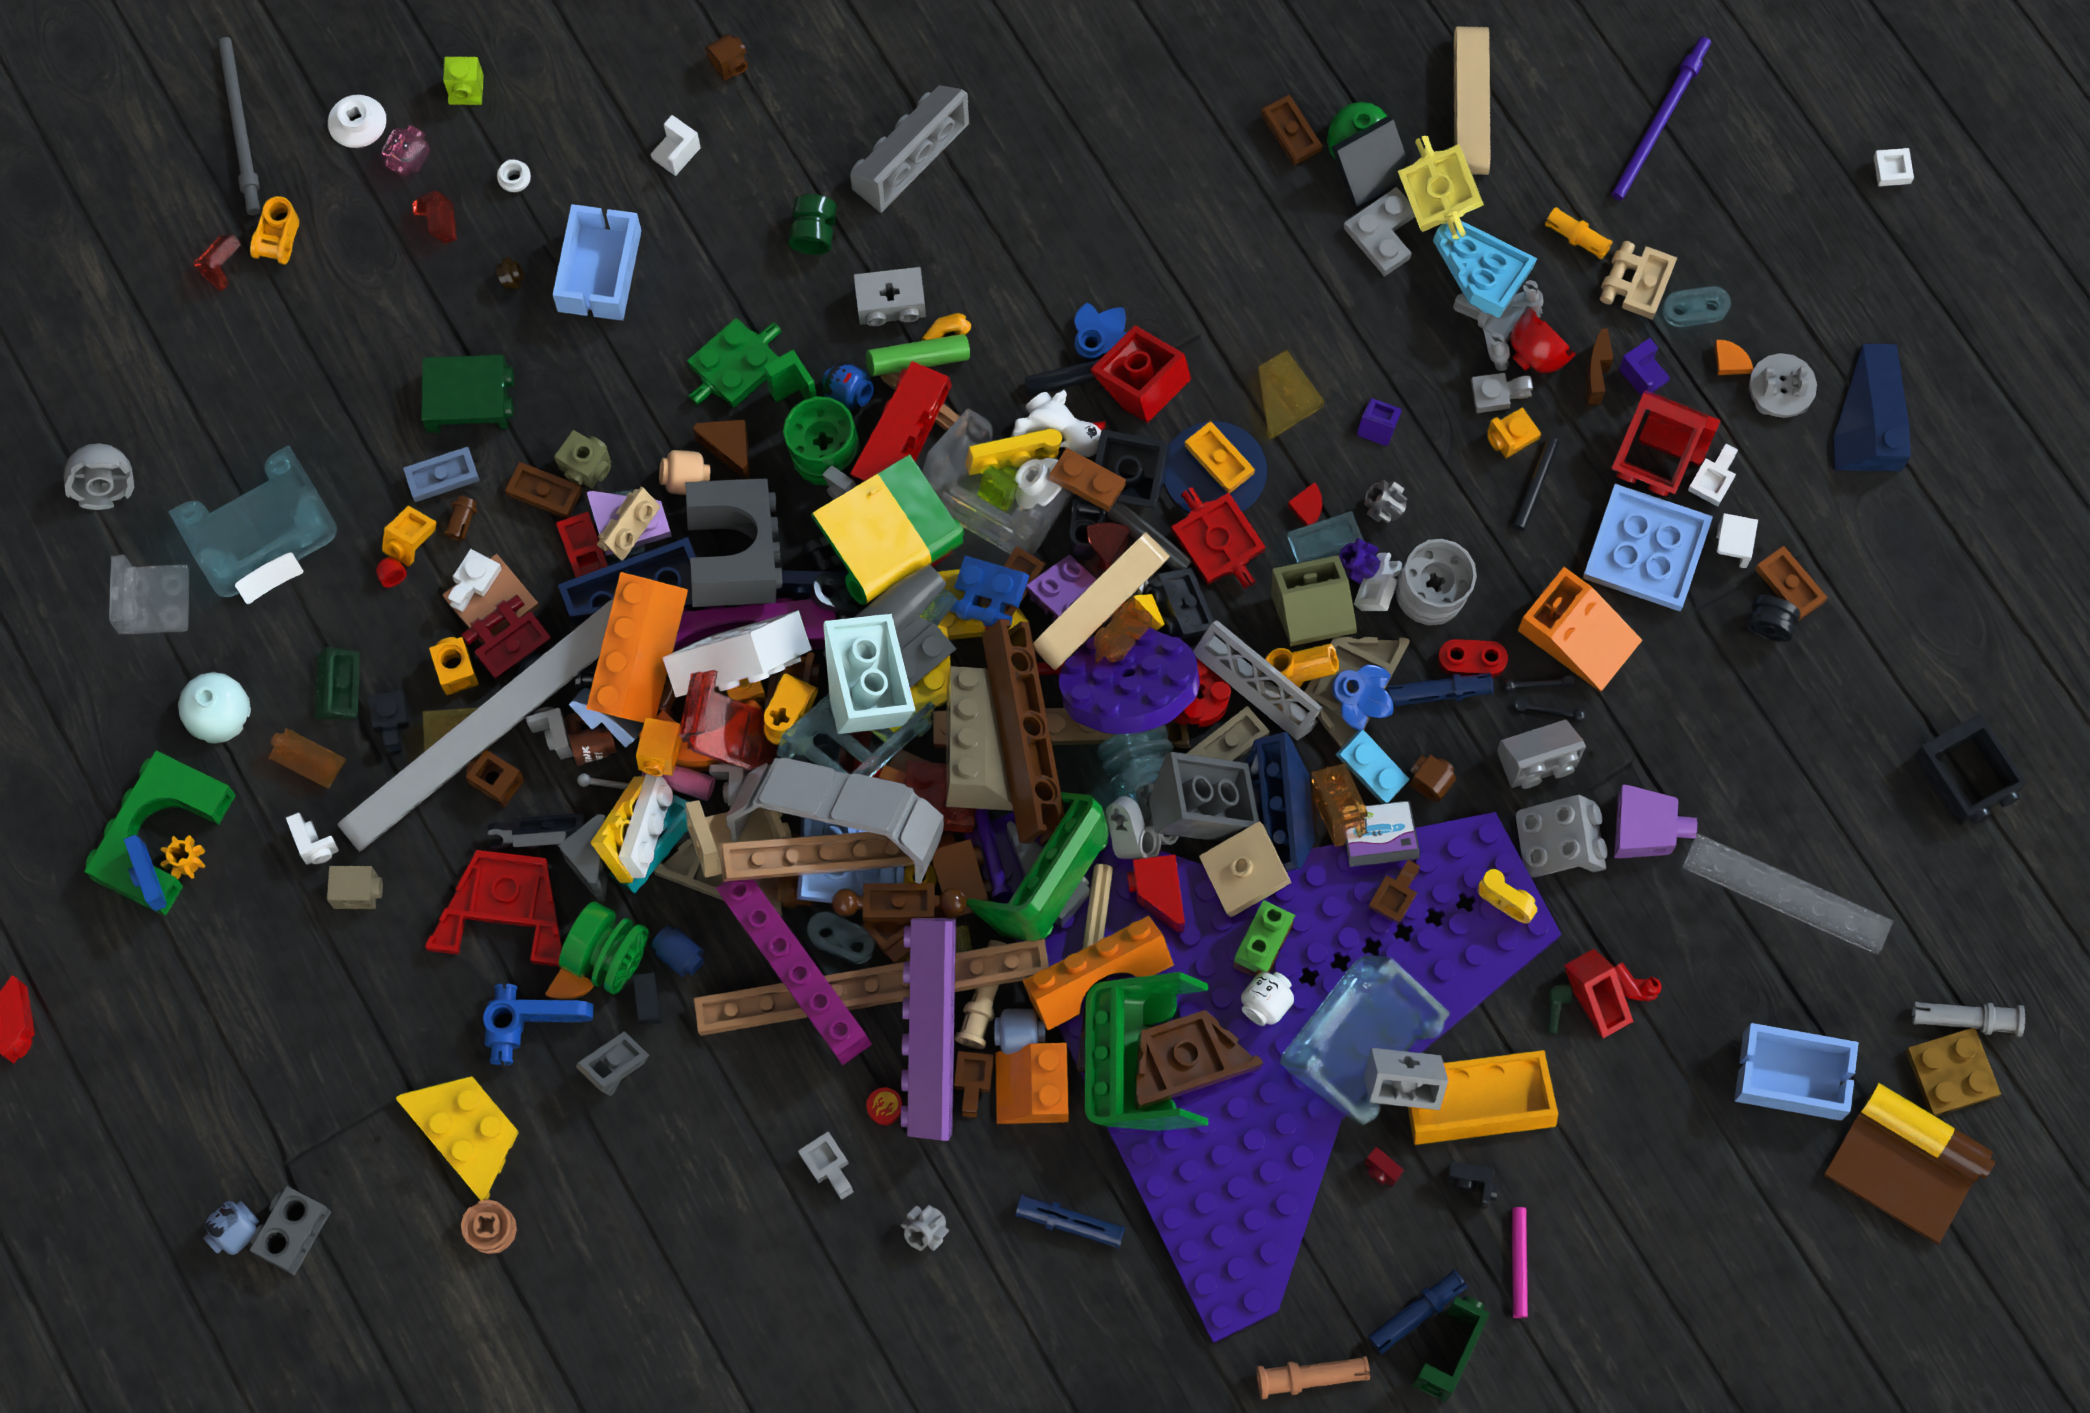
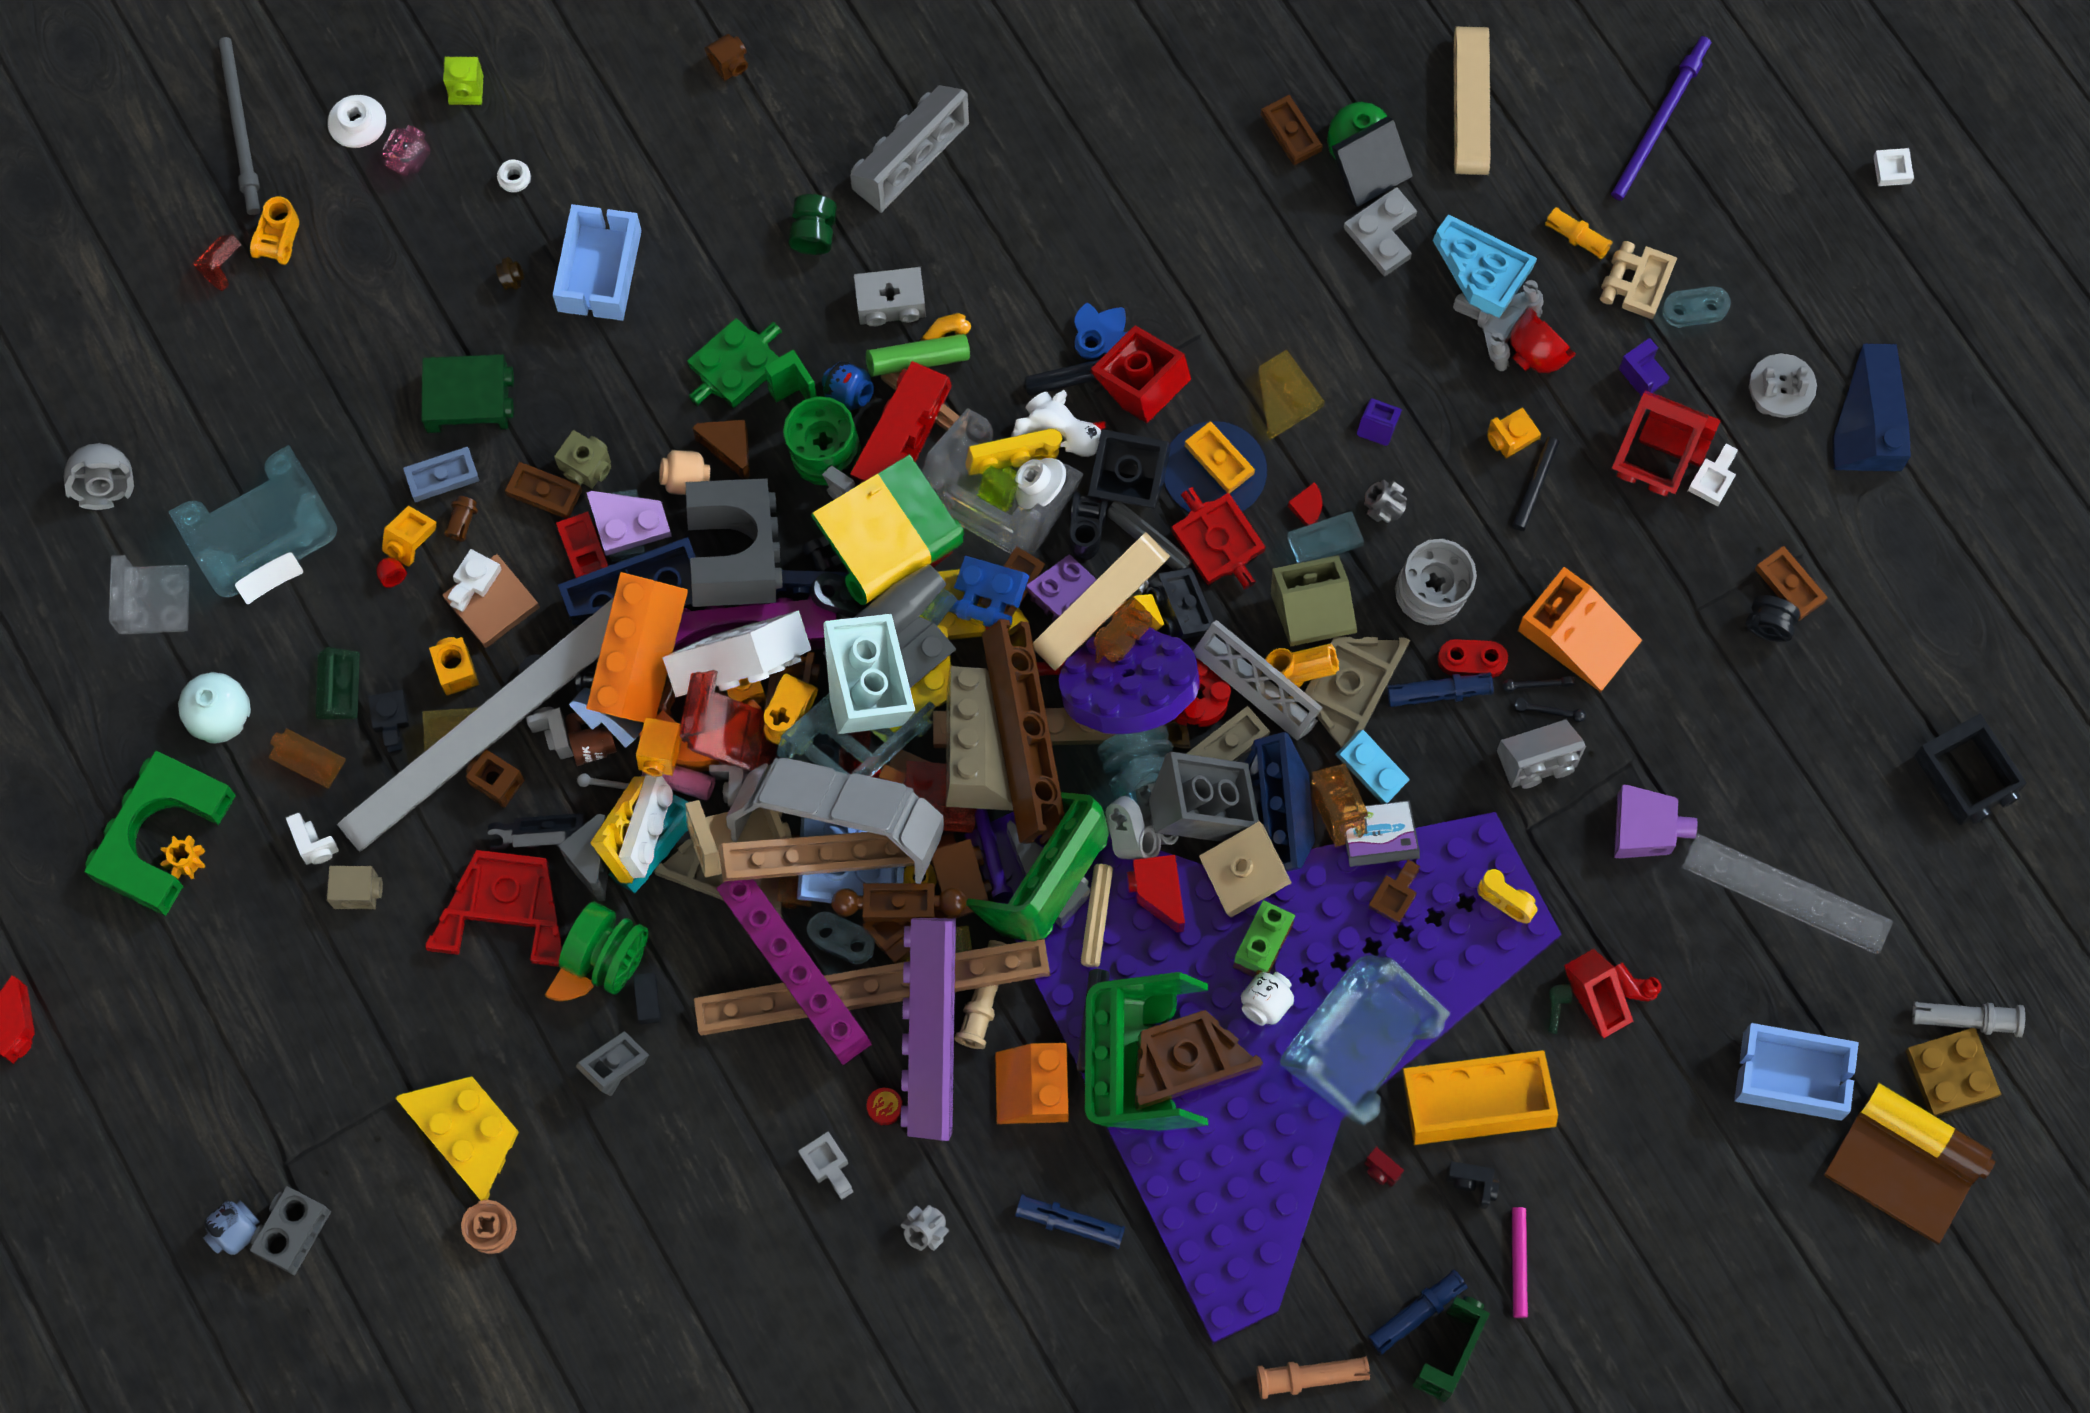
(143, 873): blue plate -> none
(439, 215): clear red tile -> none
(504, 1040): blue piece -> none
(512, 644): dark red plate -> none
(633, 519): tan hinge -> none
(677, 147): white panel -> none
(678, 951): dark blue brick -> none
(973, 1076): reddish brown plate -> none
(1017, 1029): sand blue head -> none
(1061, 987): orange arch -> none
(1087, 479): dark orange plate -> none
(1108, 542): clear red tile -> none
(1359, 560): dark purple gear -> none
(1368, 696): blue plate -> none
(1378, 590): white plate -> none
(1405, 1078): light grey brick -> none
(1432, 777): reddish brown plate -> none
(1440, 187): light yellow plate -> none
(1494, 392): light grey plate -> none
(1561, 836): light grey bracket -> none
(1599, 363): reddish brown slope -> none
(1647, 547): light blue plate -> none
(1731, 359): orange tile -> none
(1737, 537): white panel -> none

